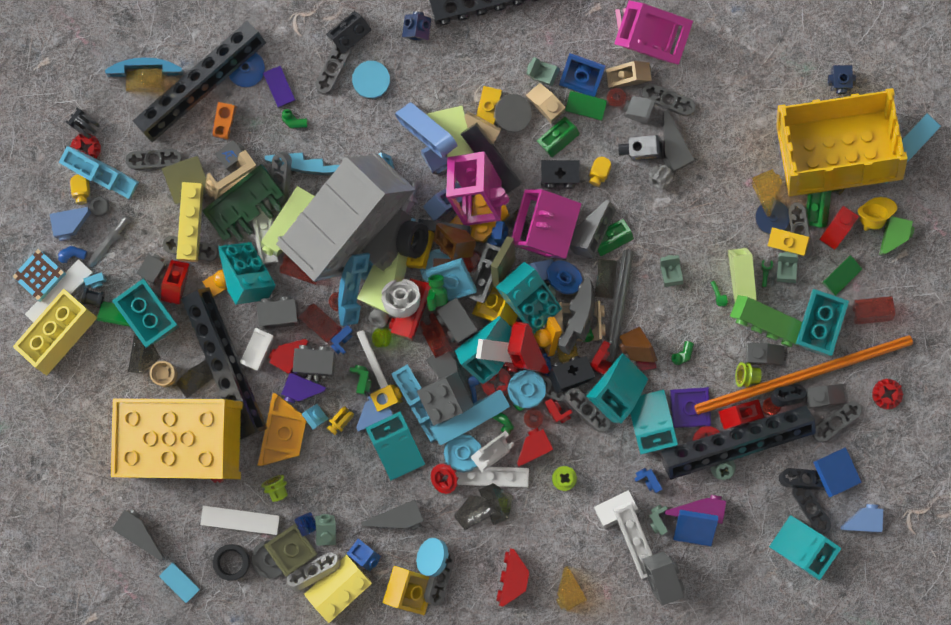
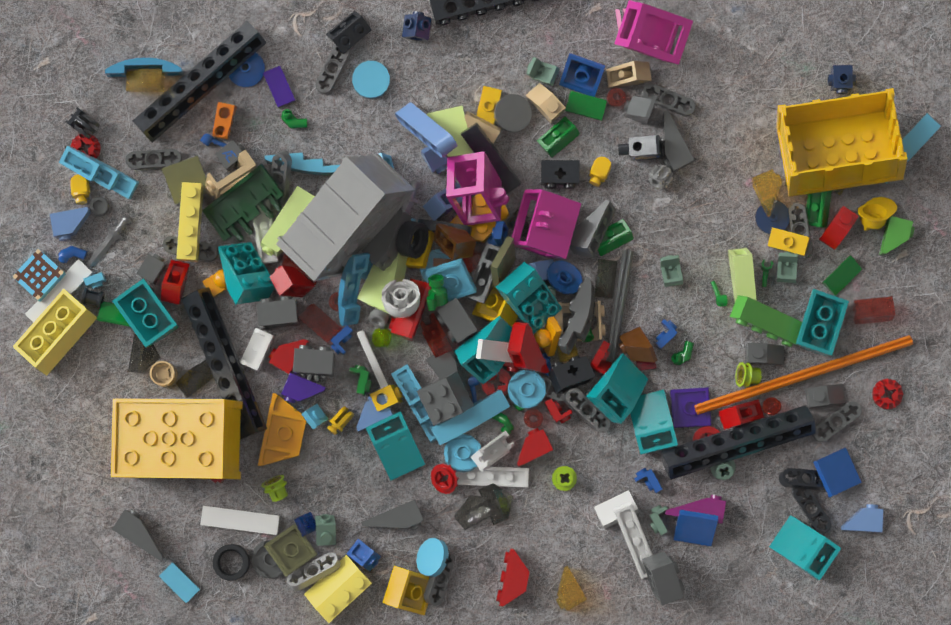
(207, 139): none -> blue hand
(291, 282): none -> red slope
(663, 338): none -> blue bracket
(789, 397): black beam -> none

